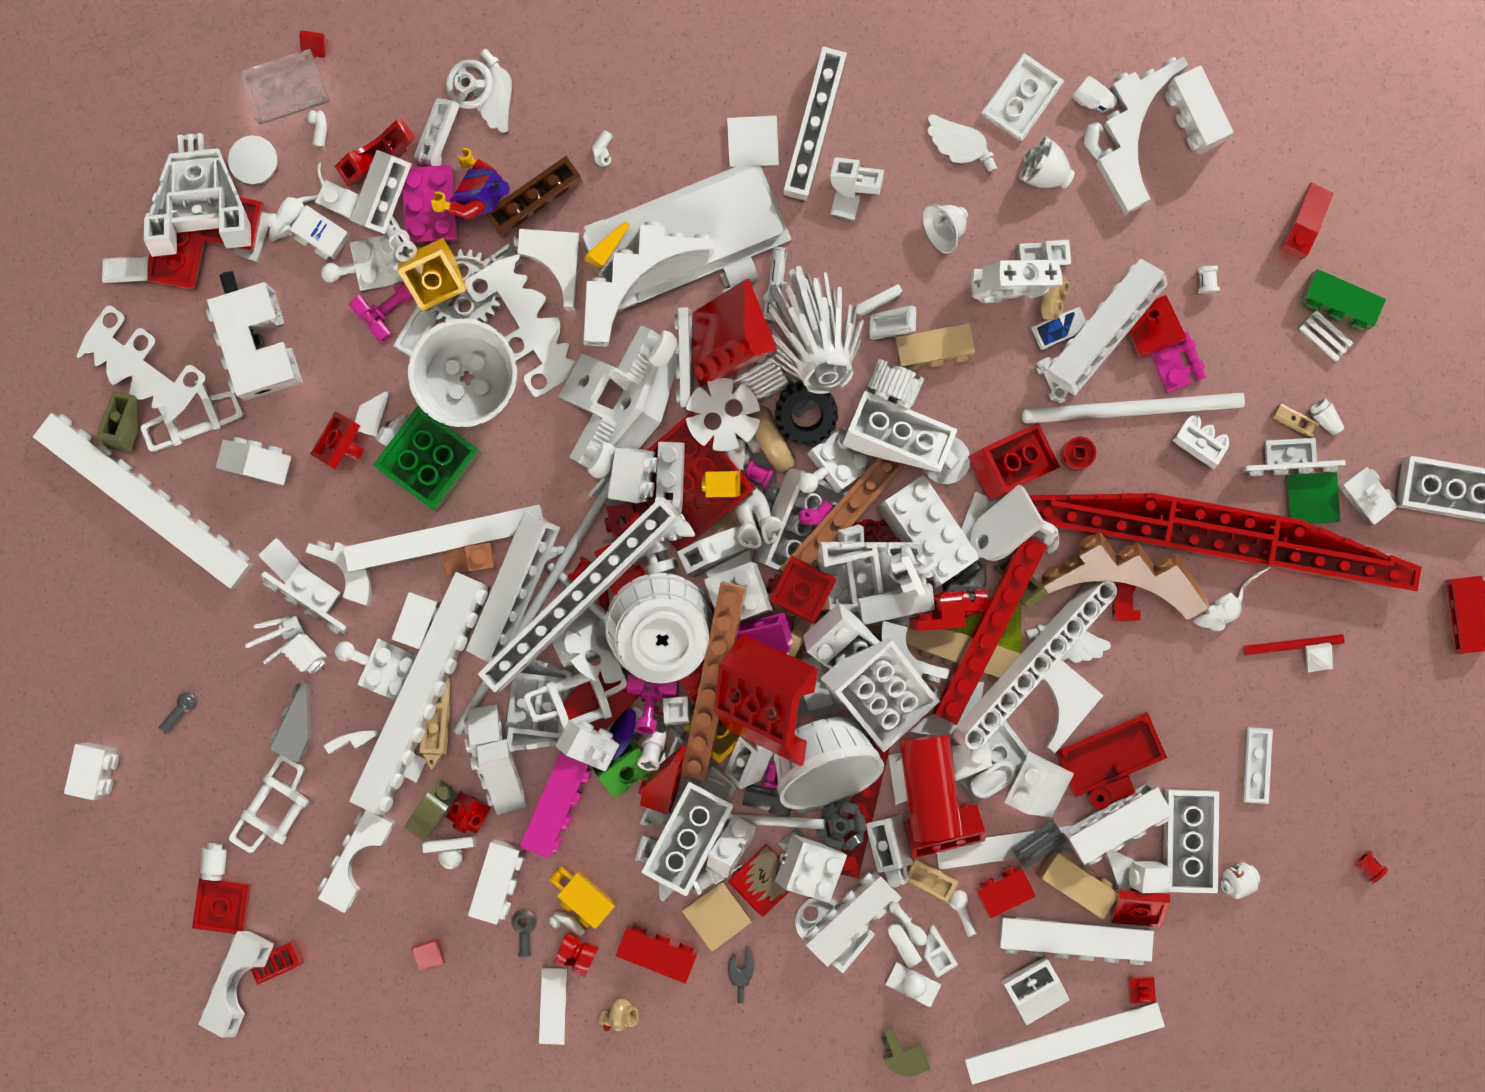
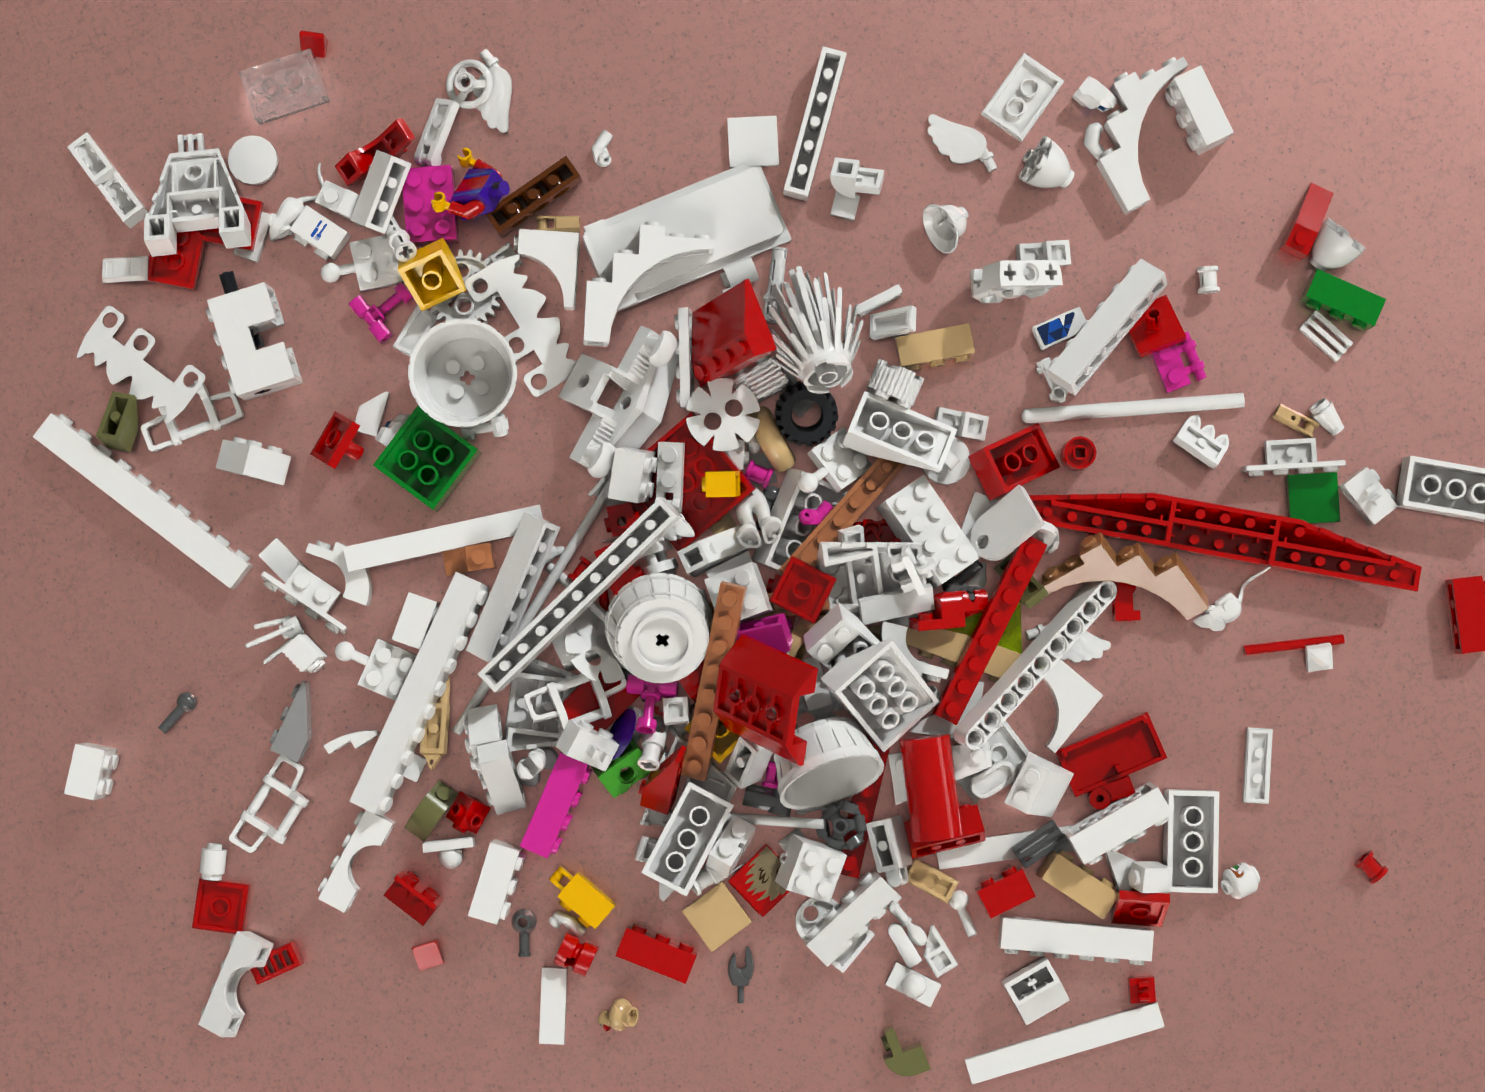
(108, 180): none -> white slope
(320, 127): white arm -> none
(413, 897): none -> red bracket
(498, 425): none -> white bar
(529, 768): none -> white piece
(561, 223): none -> tan bar
(602, 251): yellow slope -> none
(967, 424): none -> white slope
(1053, 301): tan plate -> none
(1334, 247): none -> white piece

